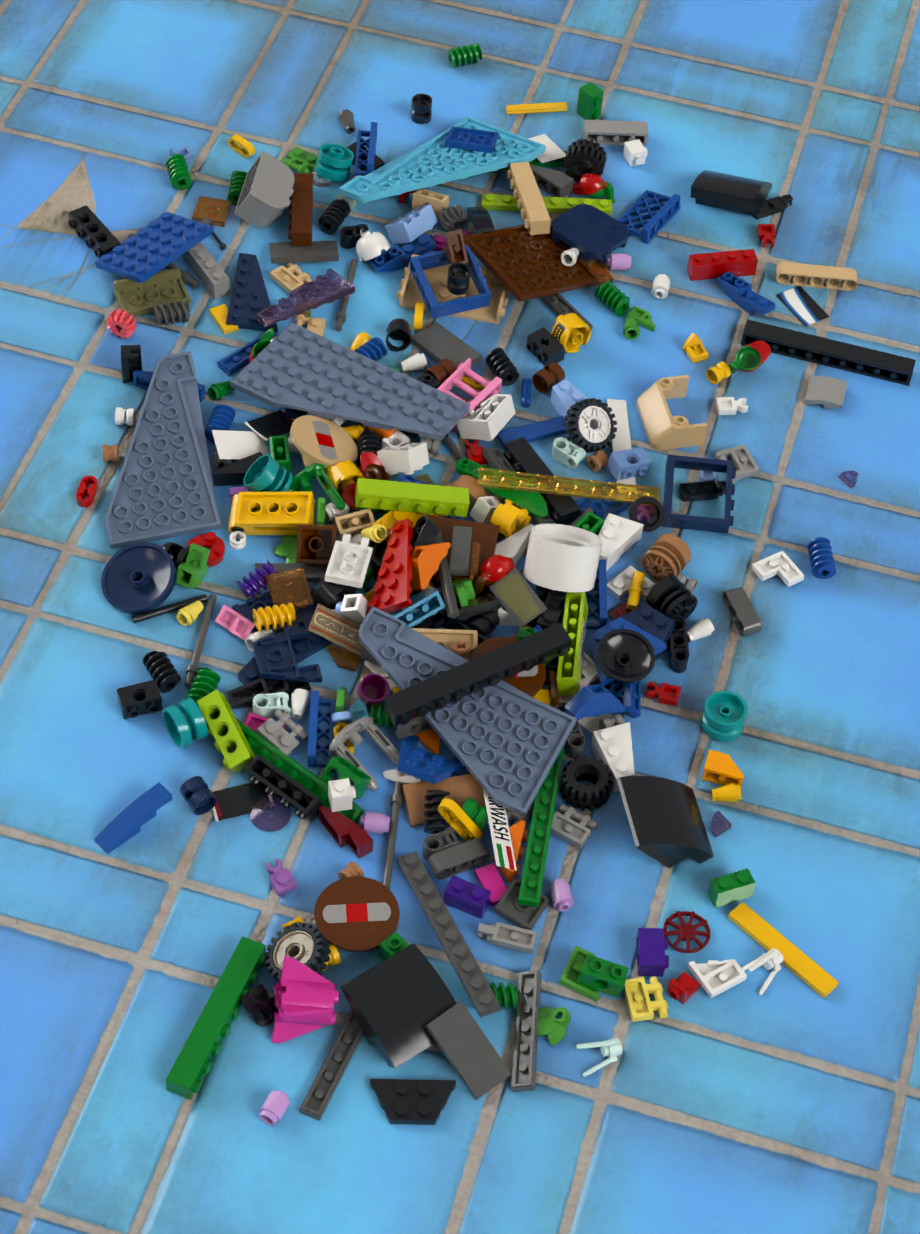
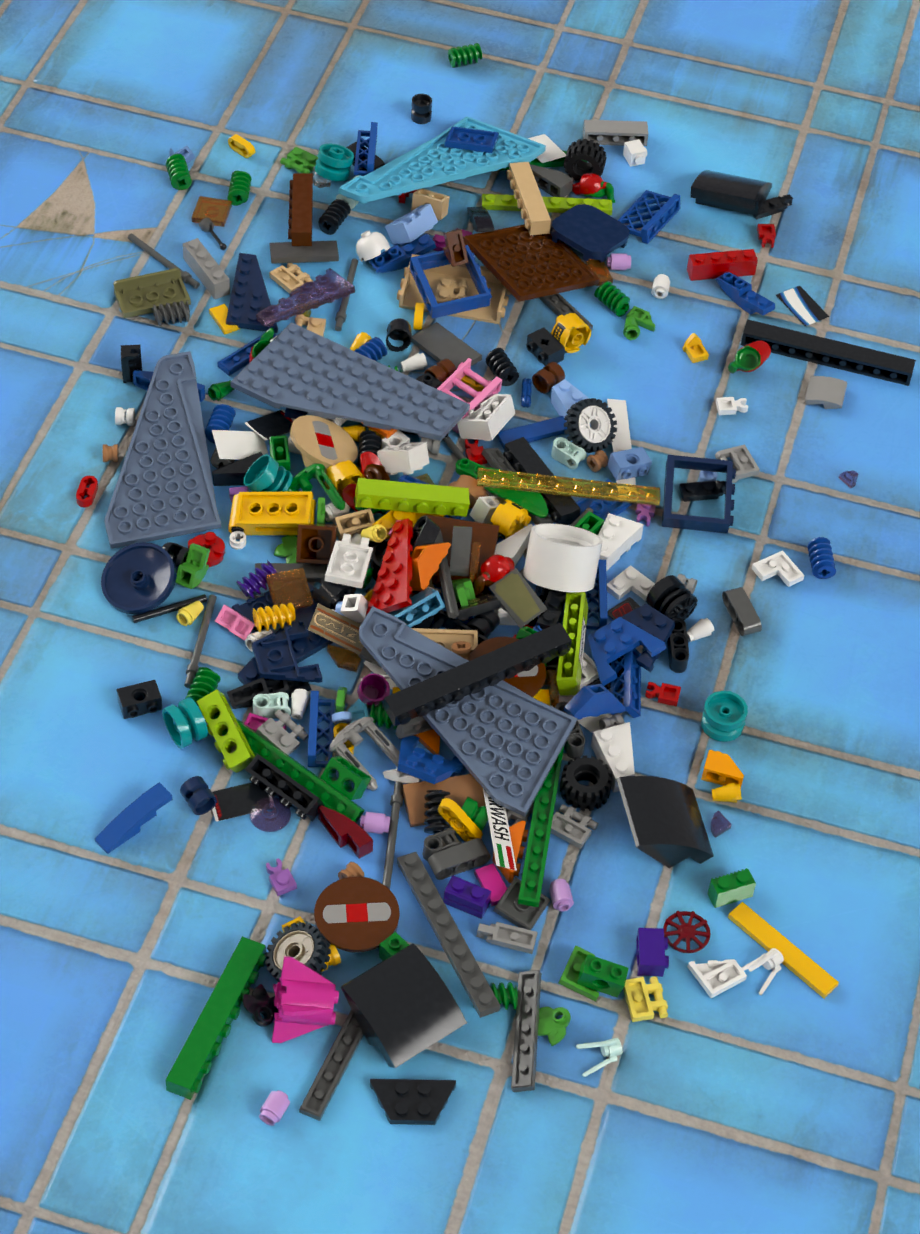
(92, 231): black brick -> none
(121, 323): coral gear -> none
(154, 247): blue plate -> none
(161, 670): black piece -> none
(265, 191): light grey brick -> none
(341, 794): white brick -> none
(347, 120): dark grey cone -> none
(351, 234): black piece -> none
(453, 218): dark grey gear -> none
(458, 278): black wheel -> none
(468, 1050): dark grey tile -> none
(536, 108): yellow axle -> none
(569, 256): white cone -> none
(590, 102): green brick -> none
(628, 647): black dish -> none
(635, 590): yellow pin -> none
(660, 426): tan windscreen -> none
(660, 516): black tyre -> none
(666, 557): medium nougat wheel -> none
(682, 987): red bracket -> none
(717, 373): yellow wheel -> none
(816, 276): tan beam -> none

